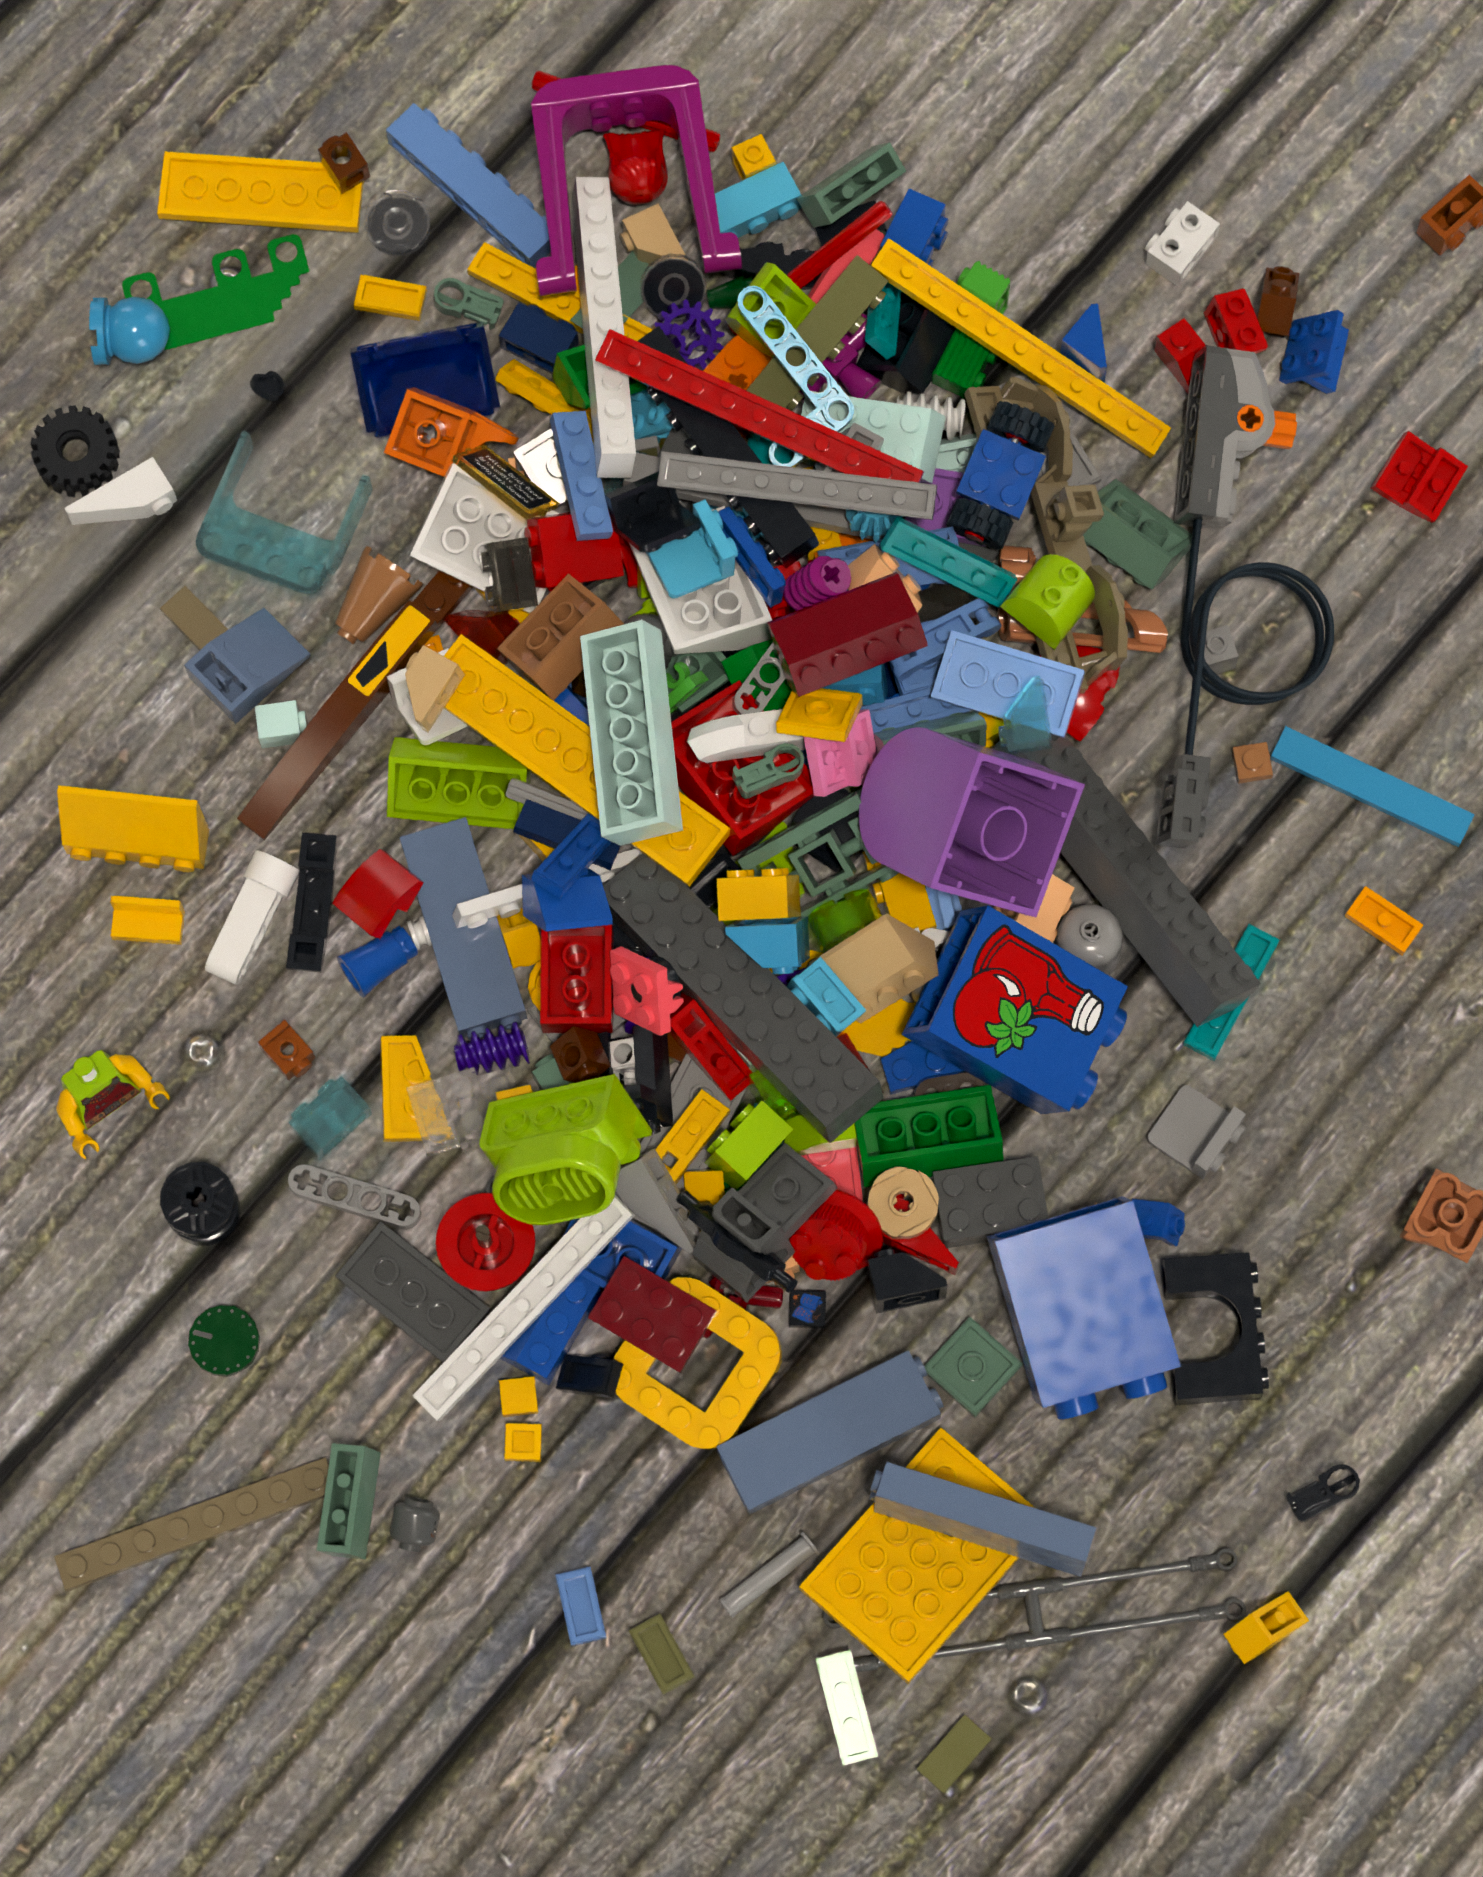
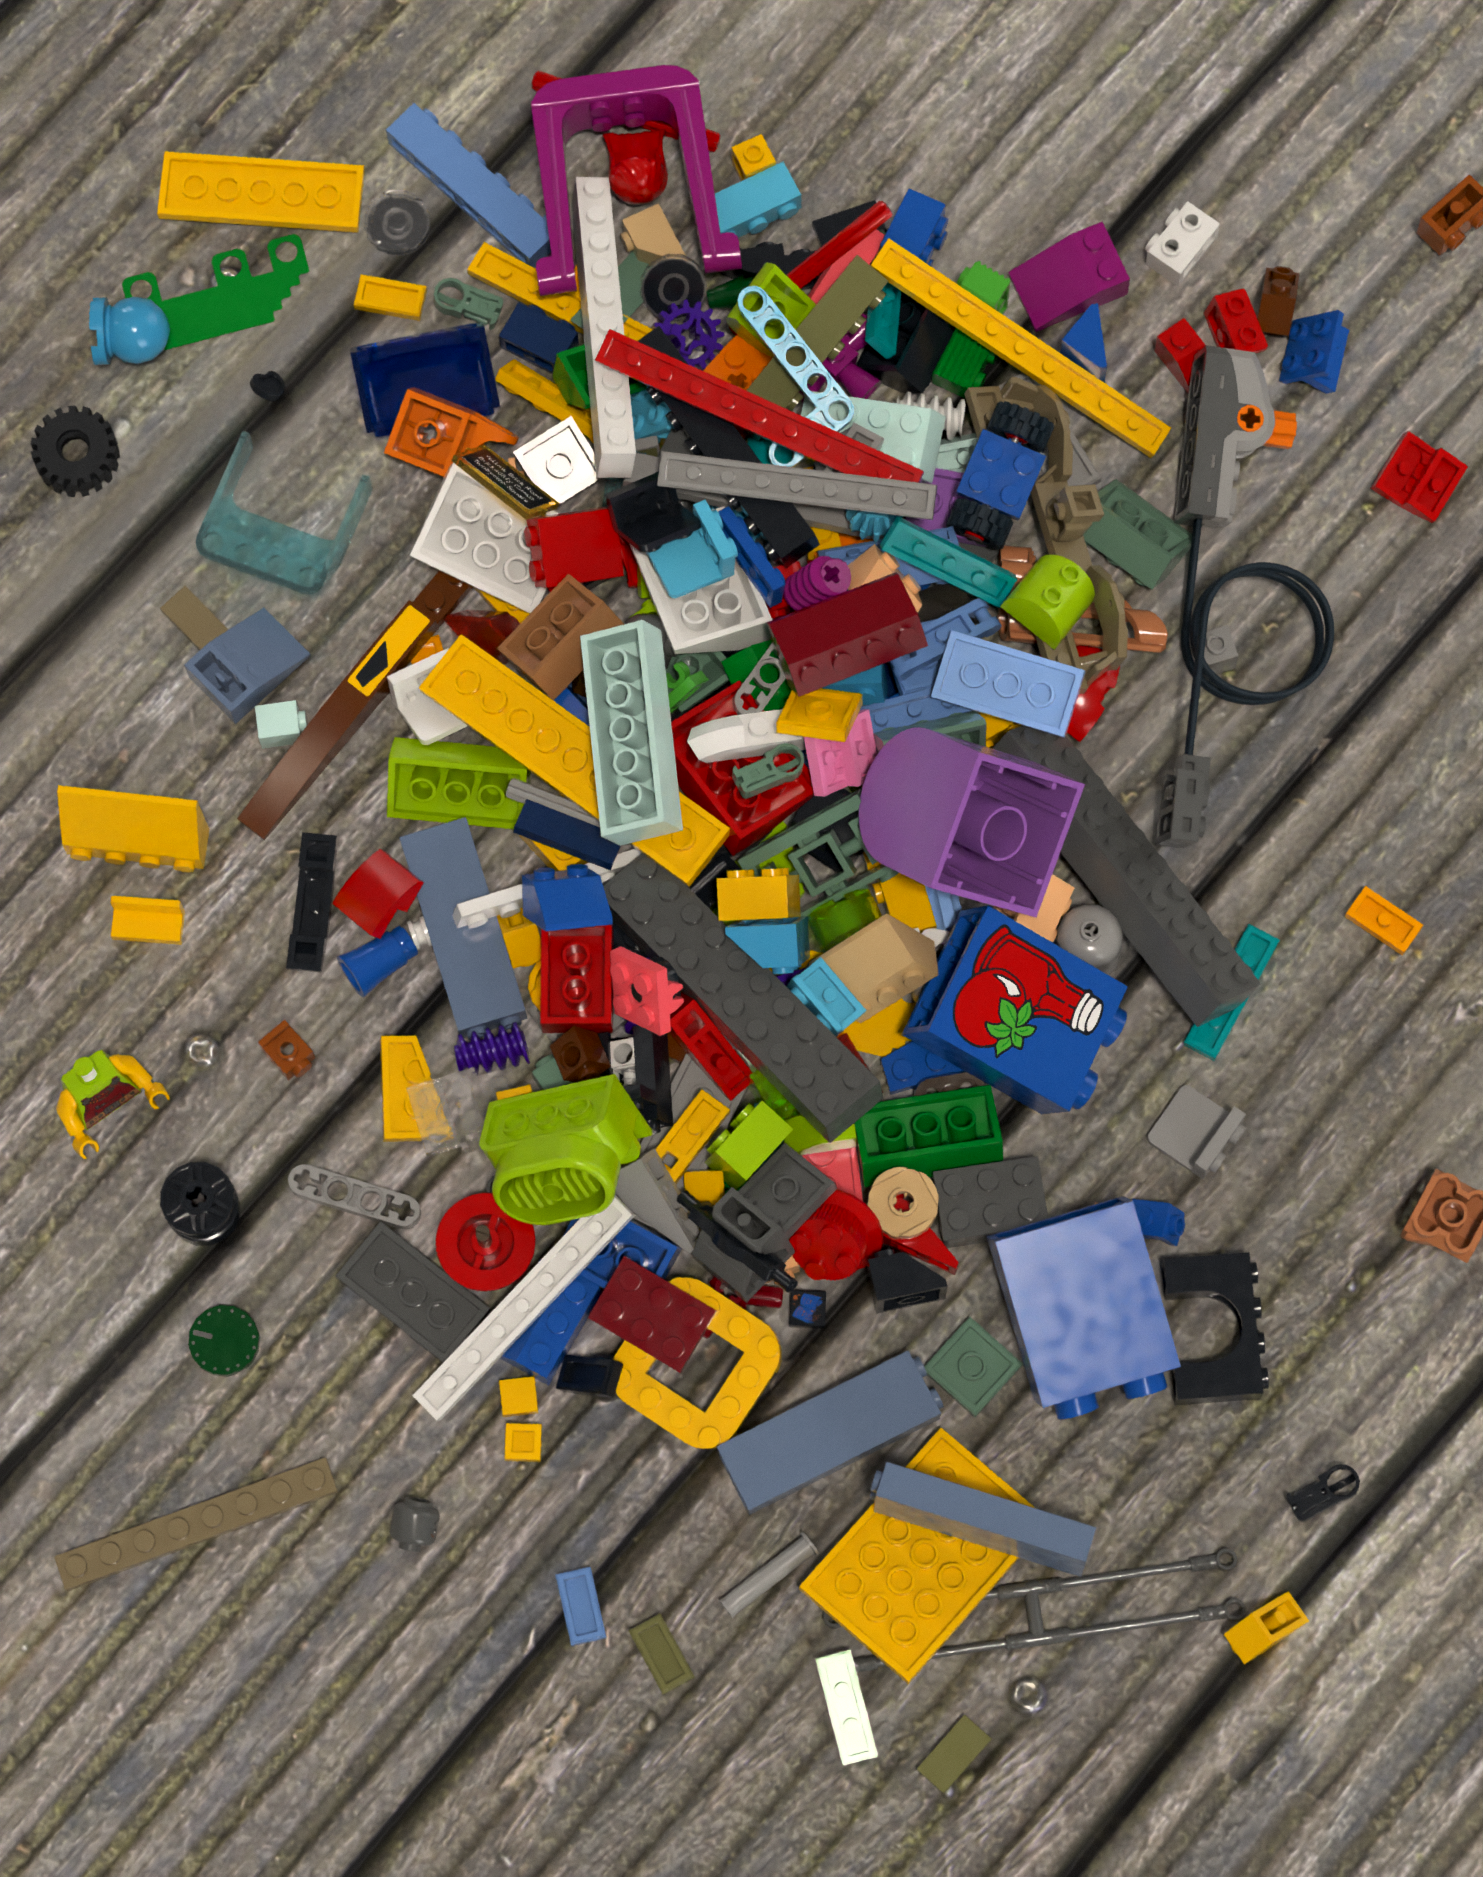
(129, 496): white slope -> none
(265, 885): white beam -> none
(329, 1117): clear light blue brick -> none
(347, 174): reddish brown brick -> none
(348, 1501): sand green brick -> none
(373, 596): medium nougat cone -> none
(431, 684): tan slope -> none
(509, 575): clear smoke brick -> none
(571, 857): blue tile -> none
(579, 475): medium blue plate -> none
(851, 185): sand green brick -> none
(1027, 721): clear light blue slope -> none
(1070, 277): none -> magenta slope
(1252, 762): medium nougat plate -> none
(1372, 786): dark azure tile -> none

